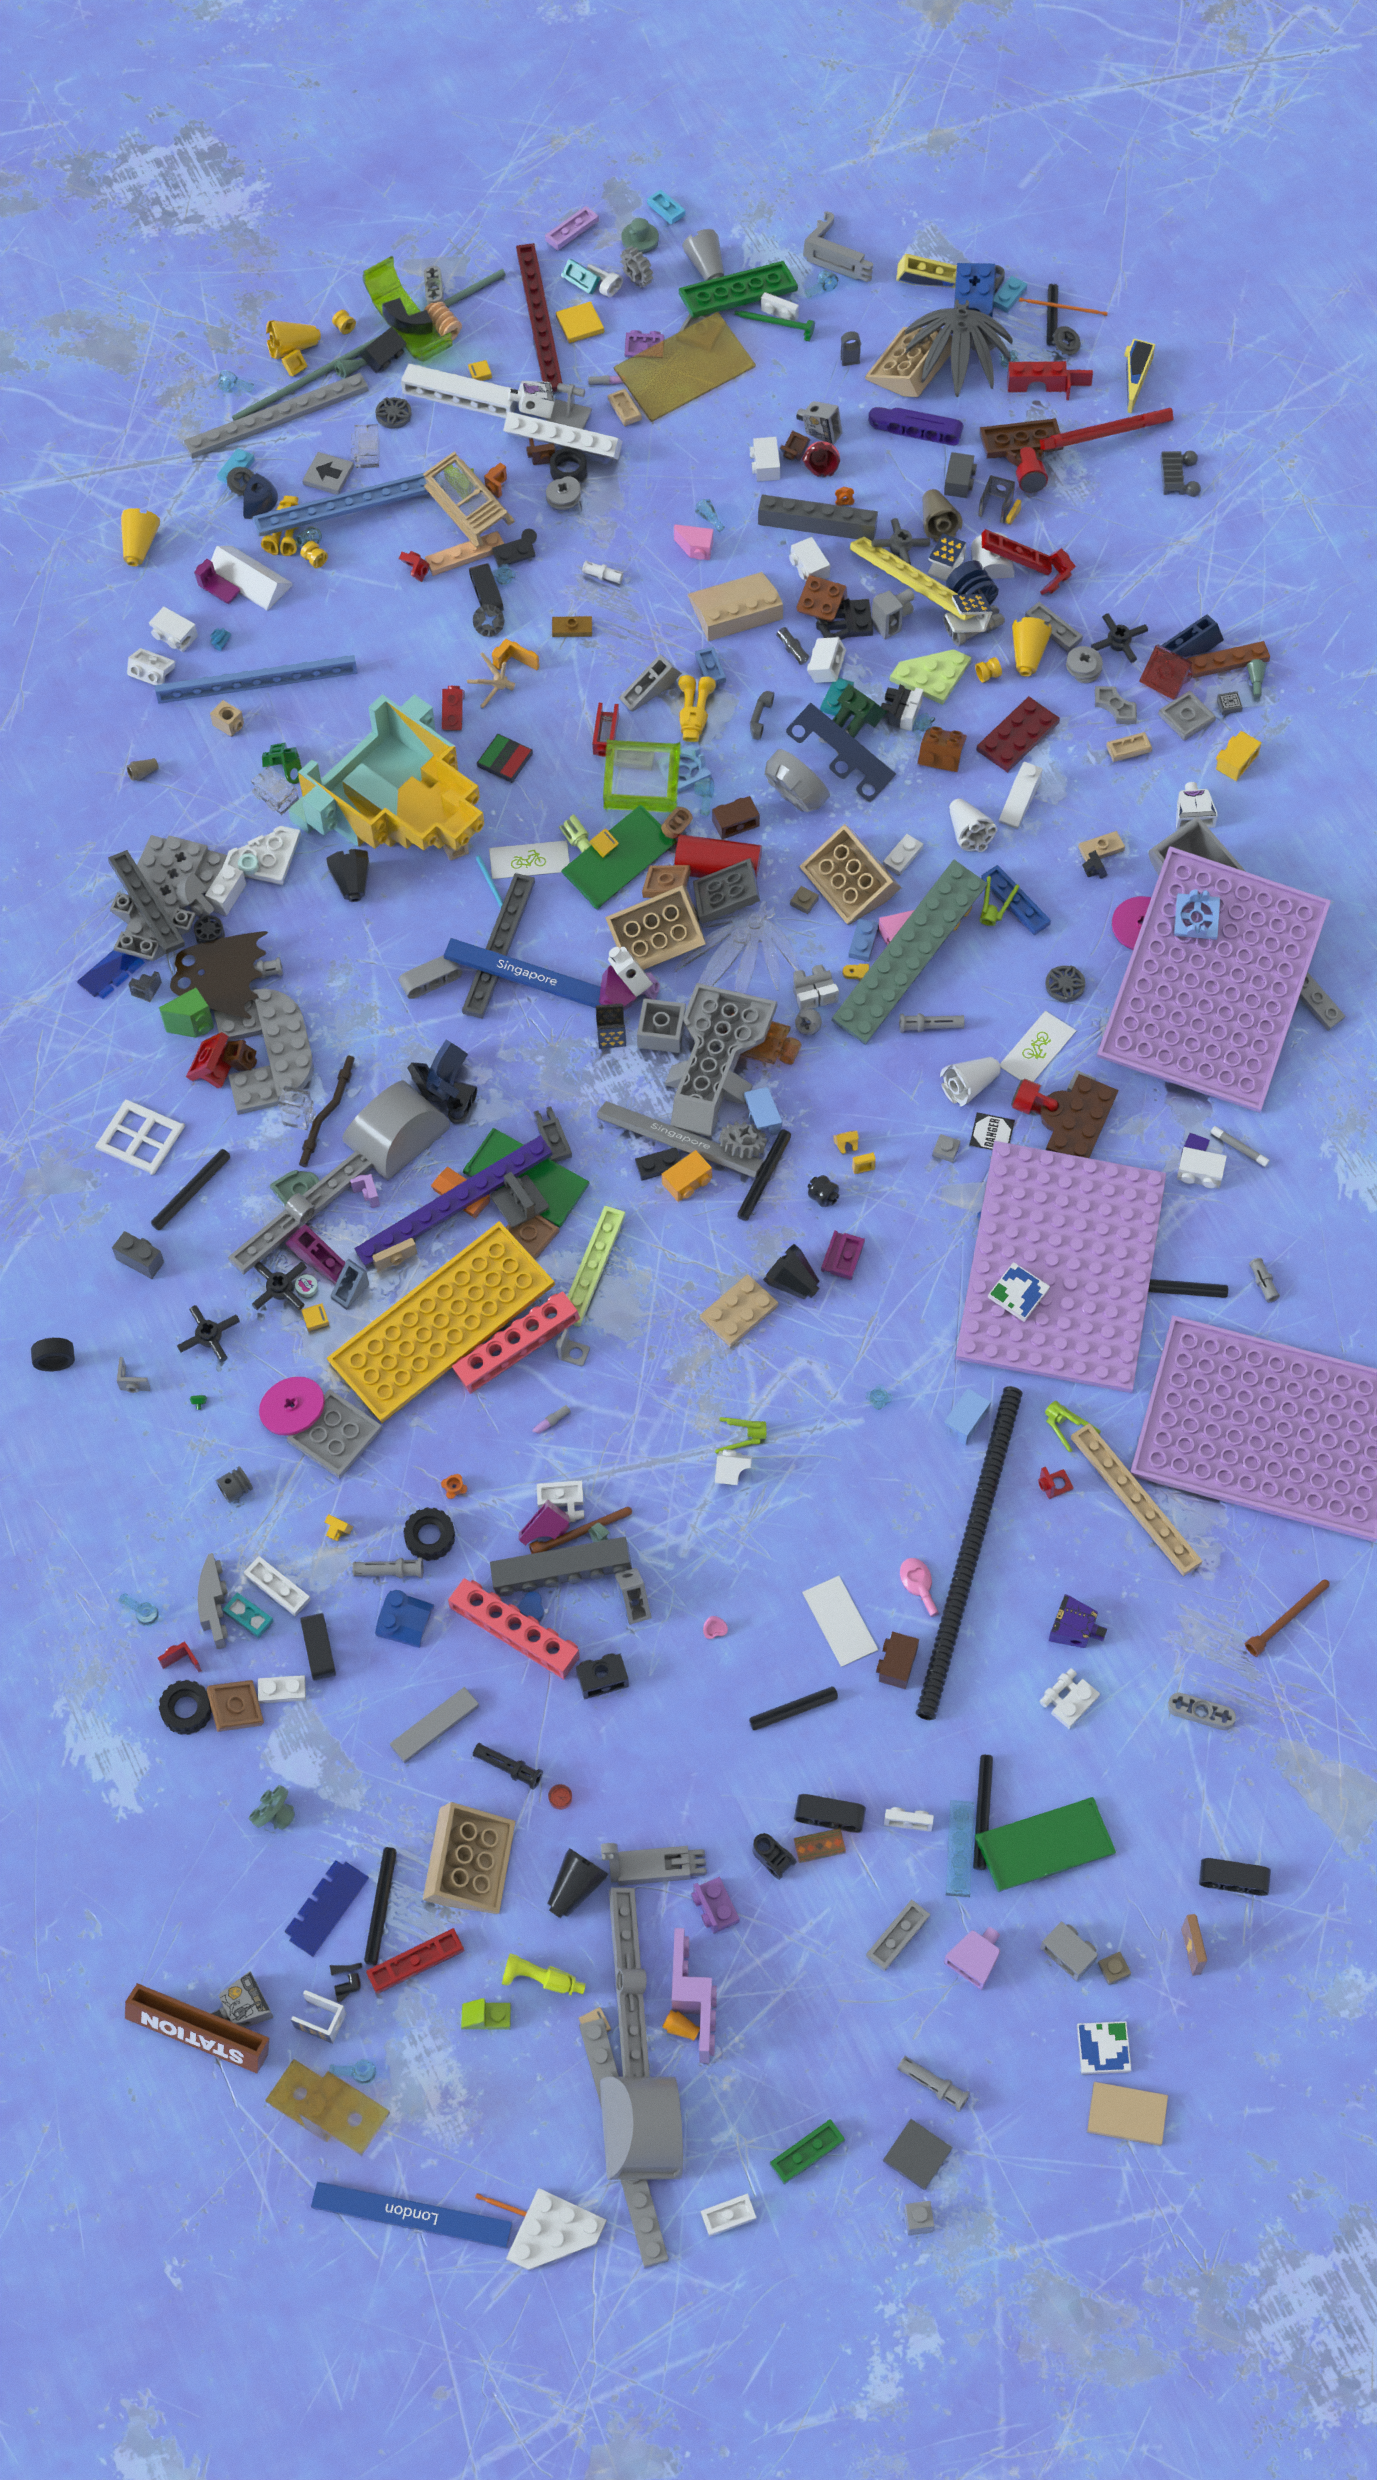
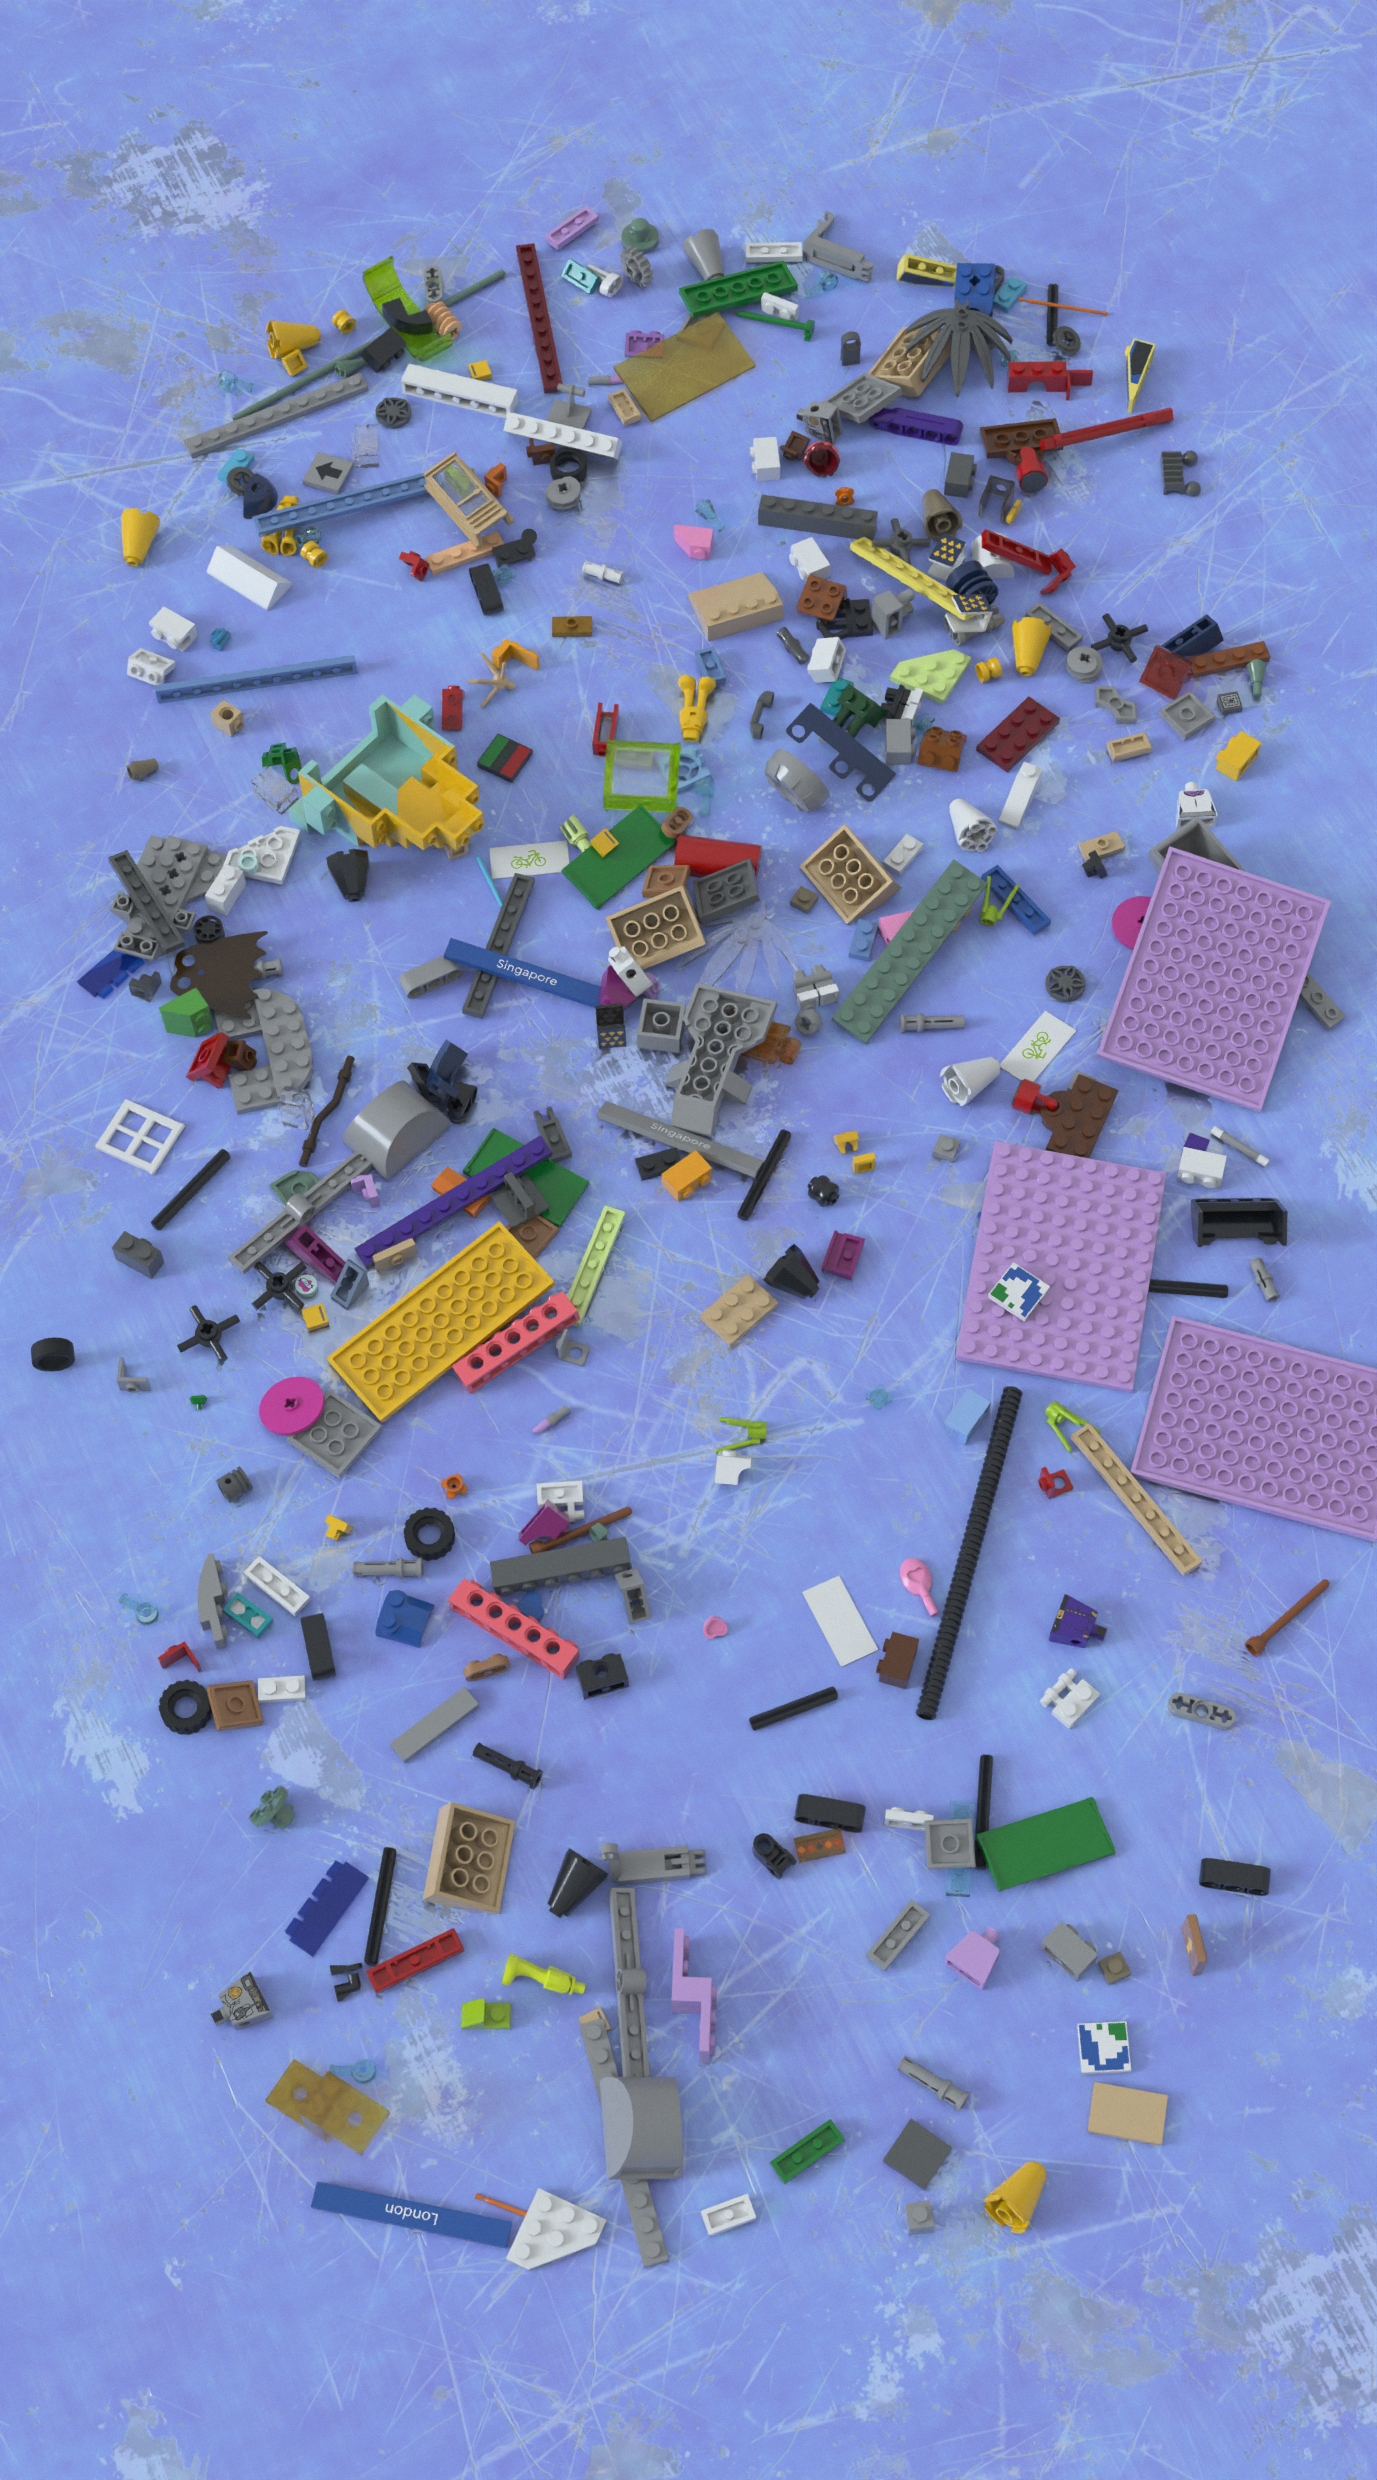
(189, 893): light grey brick -> none
(196, 2028): dark orange brick -> none
(215, 584): magenta bracket -> none
(327, 2035): white piece -> none
(479, 618): dark grey gear -> none
(494, 1665): none -> medium nougat plate
(534, 398): white torso -> none
(560, 1796): clear red tile -> none
(579, 322): yellow tile -> none
(650, 683): light grey slope -> none
(666, 207): medium azure plate -> none
(681, 2026): light orange cone -> none
(716, 1905): medium lavender bracket -> none
(735, 817): reddish brown brick -> none
(742, 1140): light grey gear -> none
(763, 1110): light blue panel -> none
(774, 252): none -> white plate
(858, 971): yellow piece -> none
(864, 397): none -> light grey plate
(898, 741): none -> light grey brick
(949, 1844): none -> light grey tile
(990, 1129): sticker -> none
(1017, 2197): none -> yellow cone
(1195, 929): light blue piece -> none
(1238, 1219): none -> black windscreen

